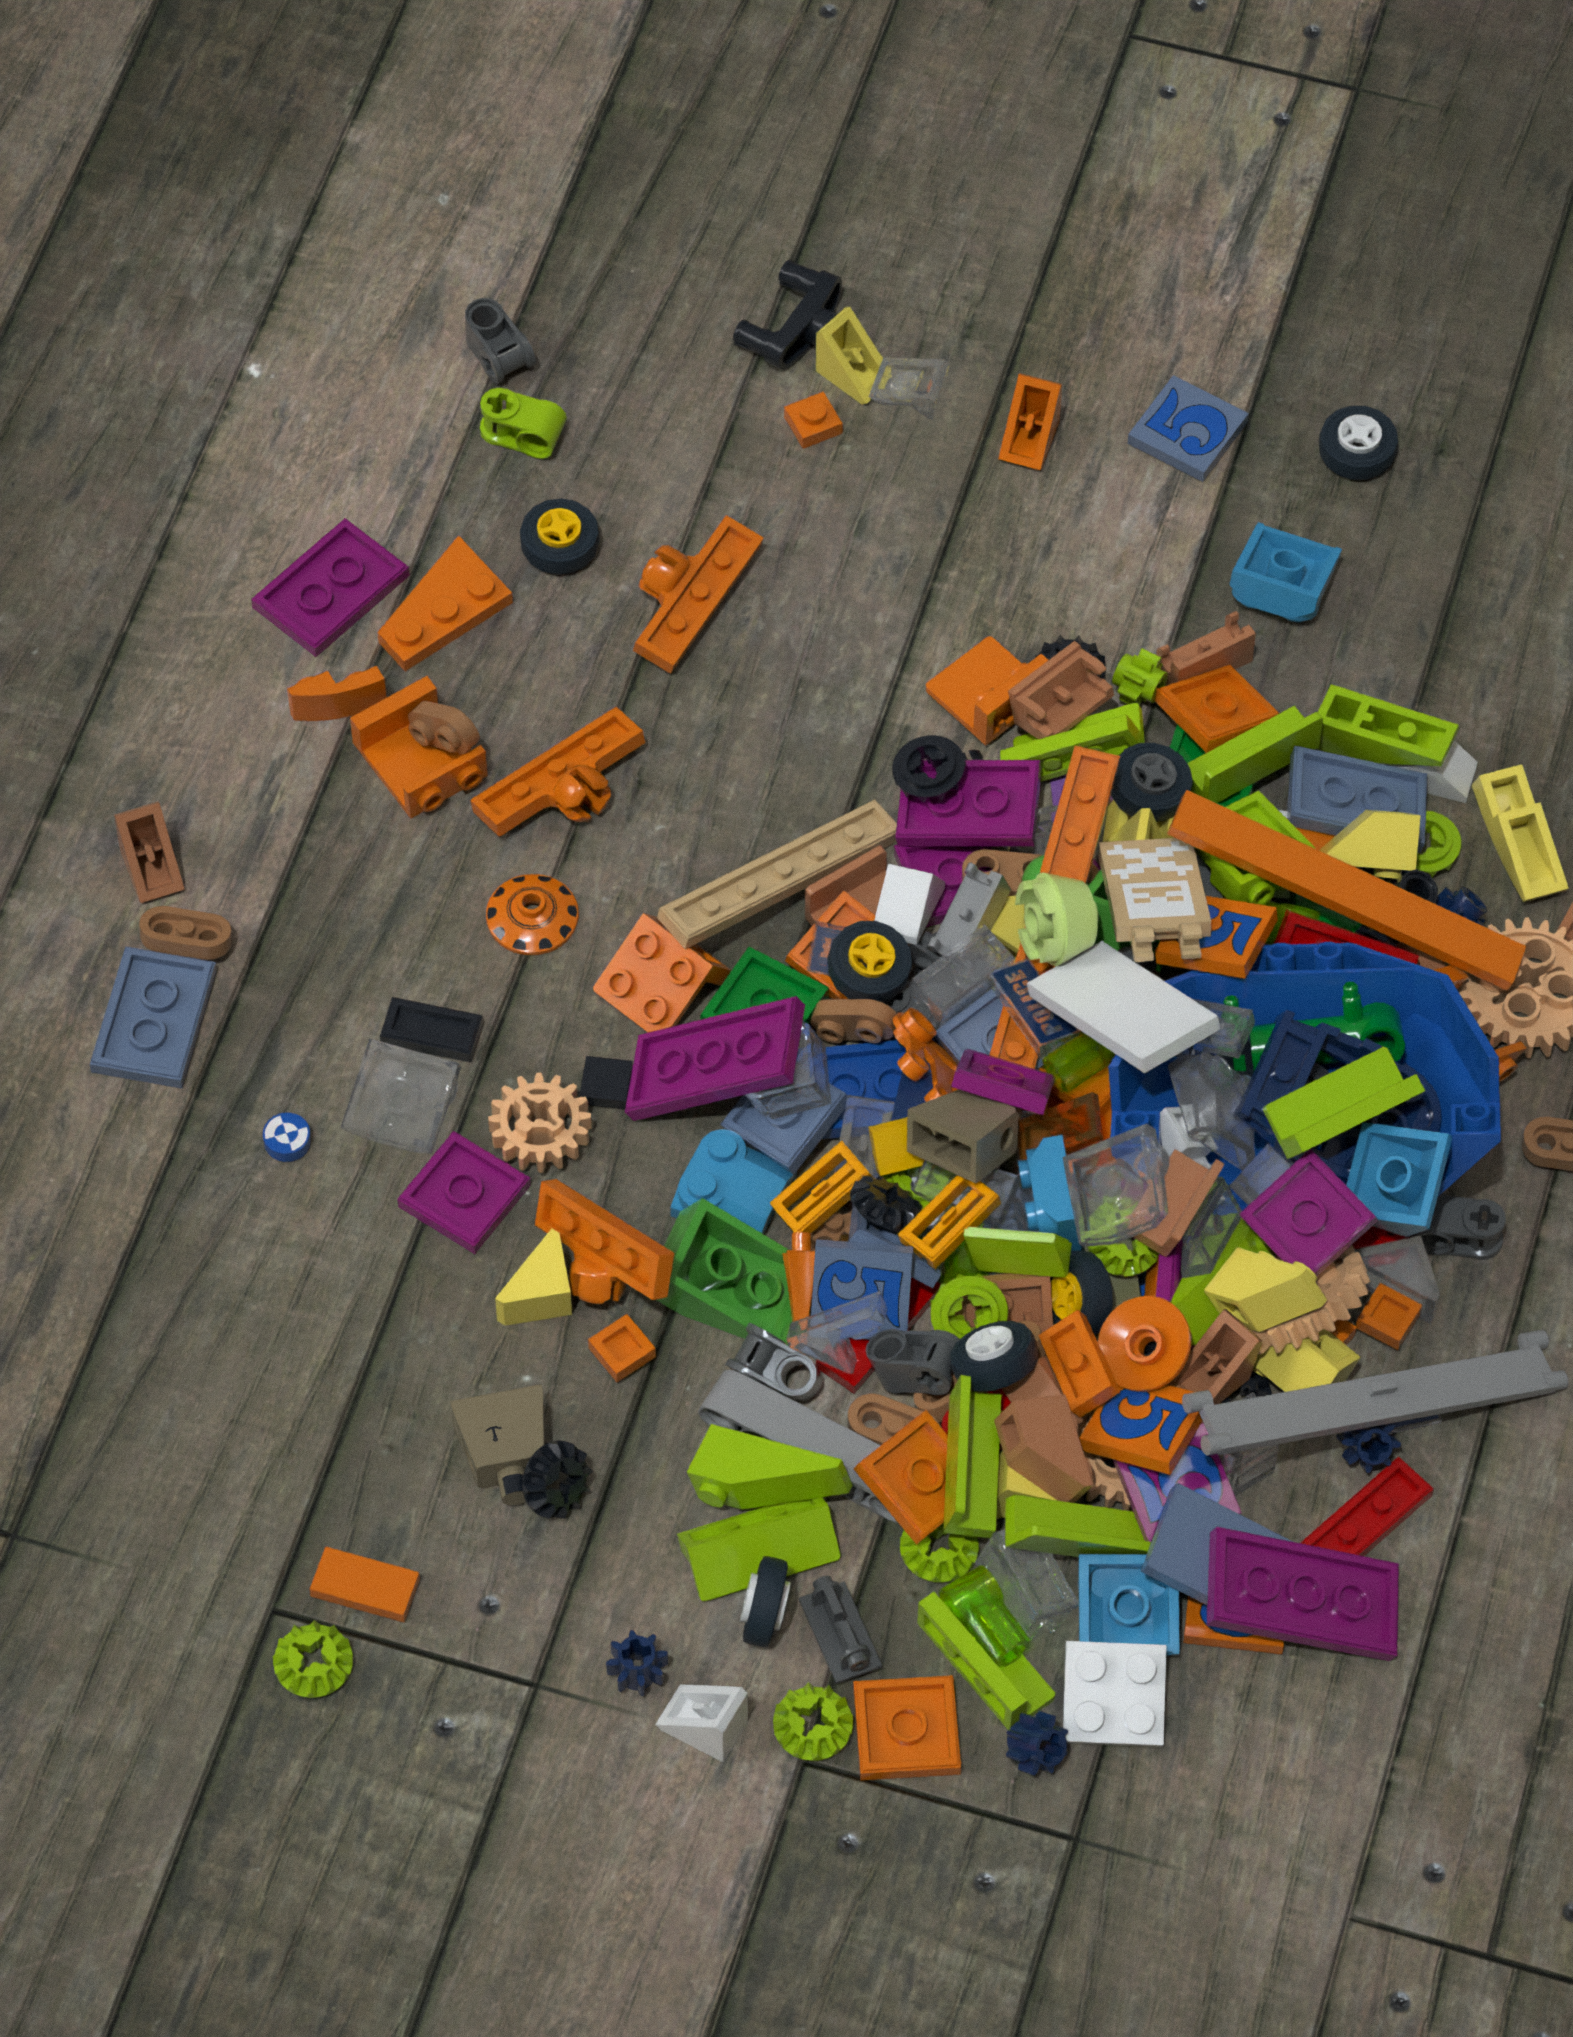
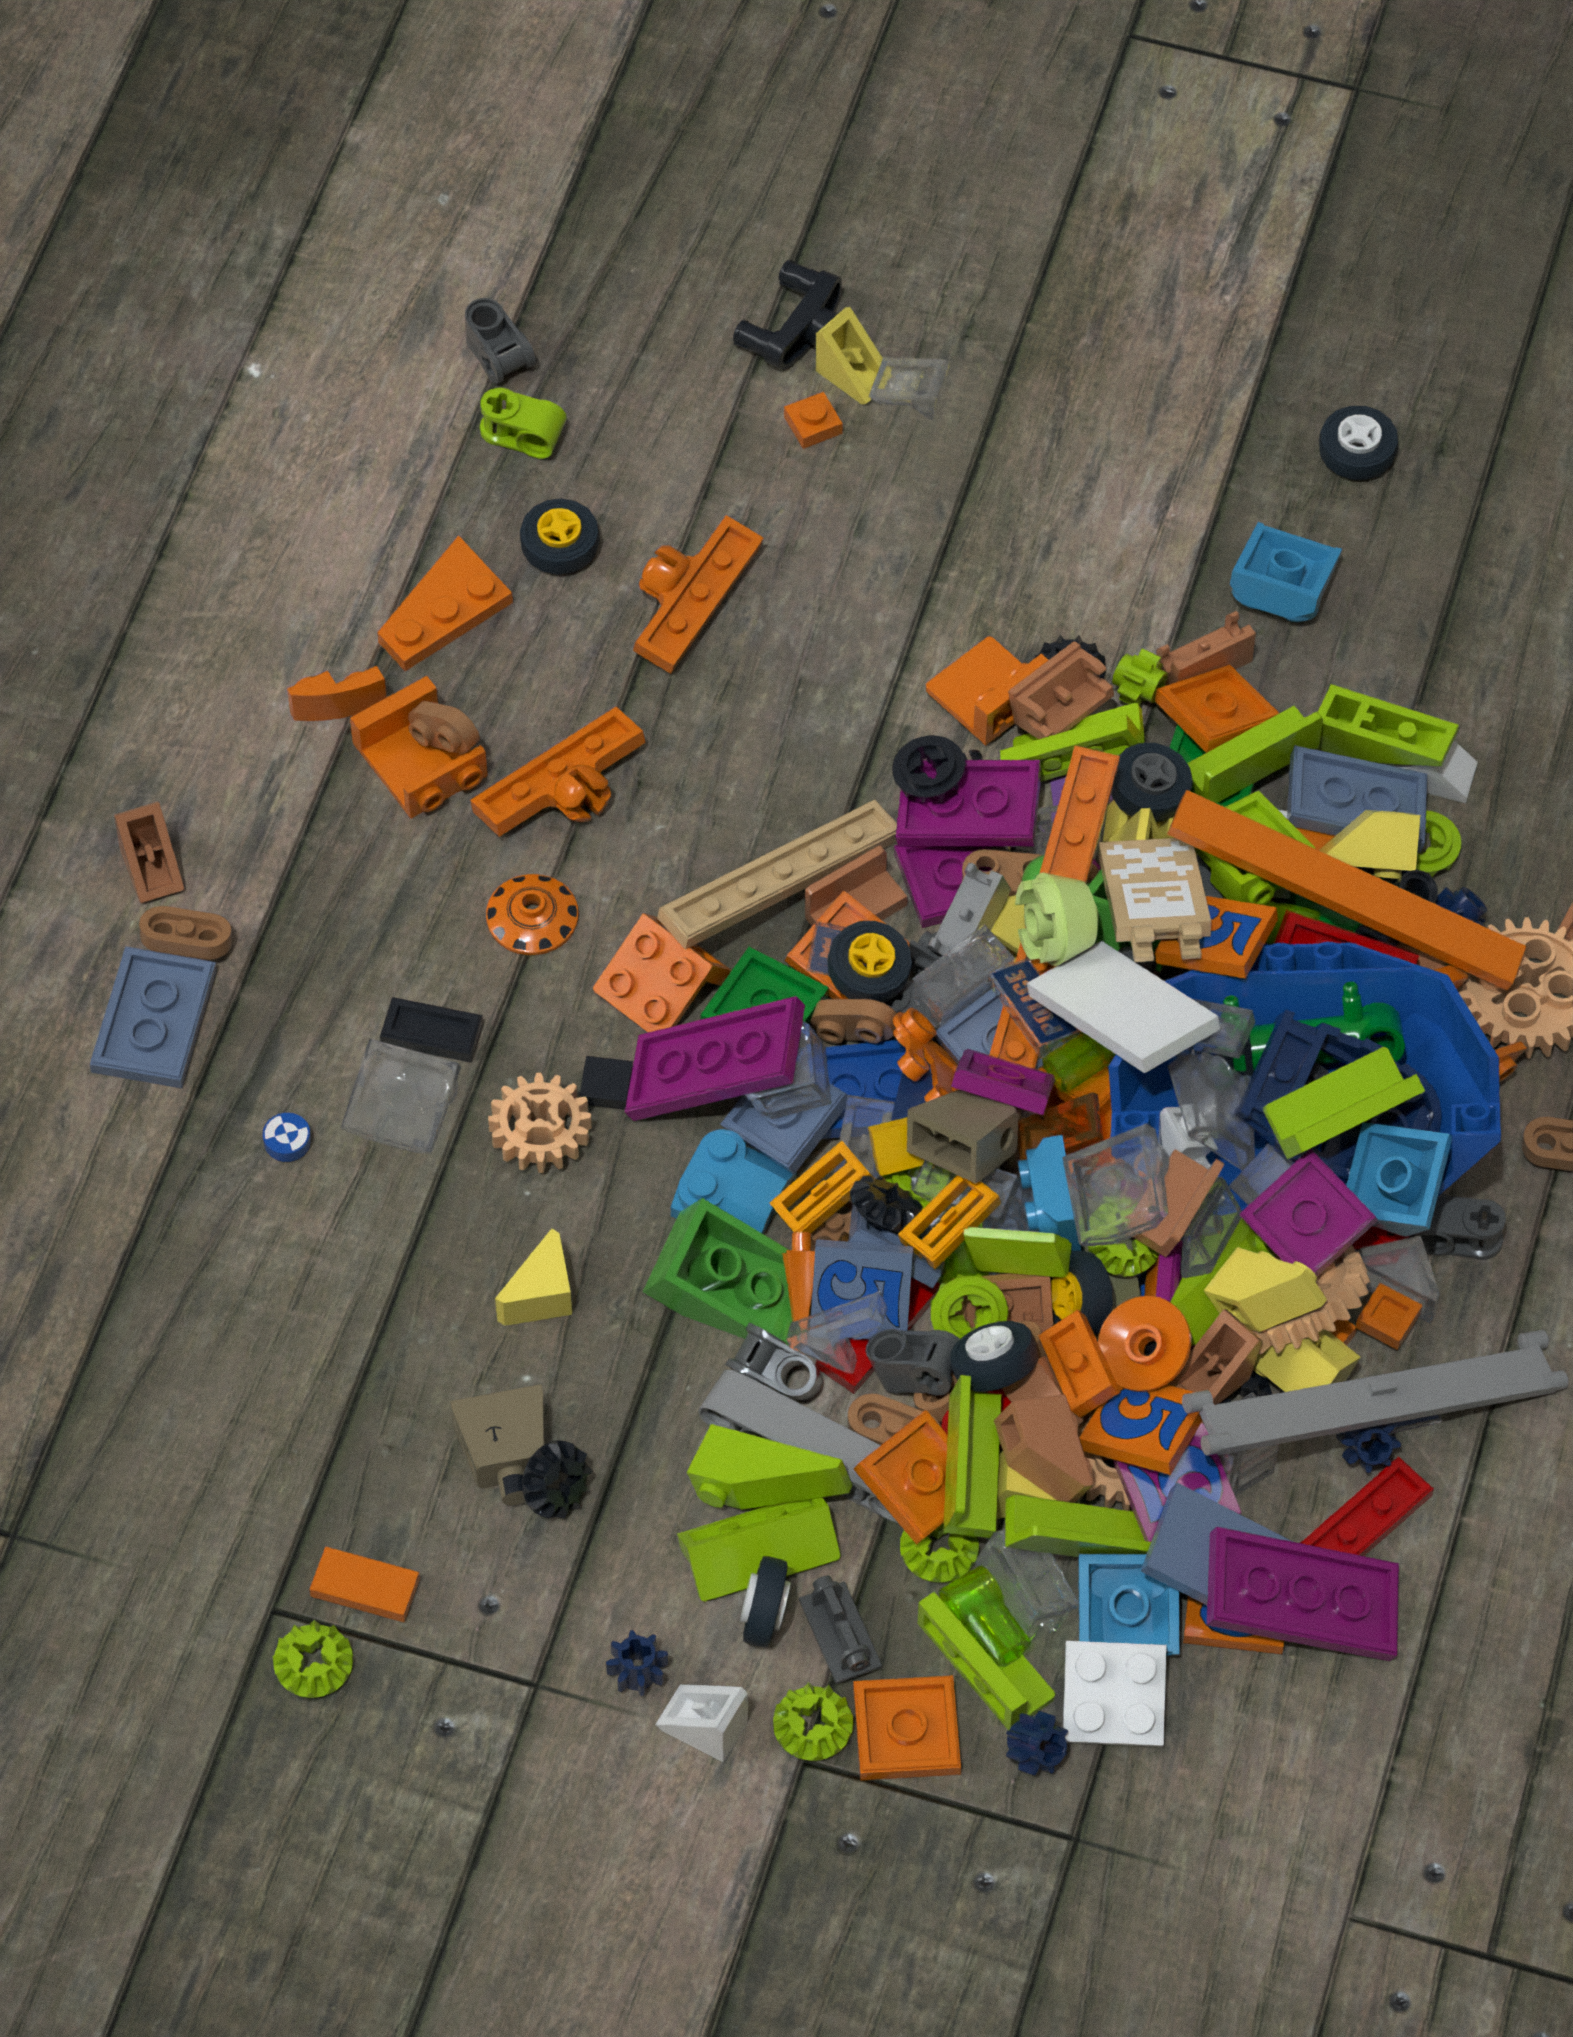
(330, 587): magenta tile -> none
(464, 1192): magenta tile -> none
(604, 1247): orange plate -> none
(622, 1348): orange plate -> none
(908, 900): white slope -> none
(1031, 421): orange slope -> none
(1188, 428): sand blue tile -> none
(1520, 833): light yellow slope -> none

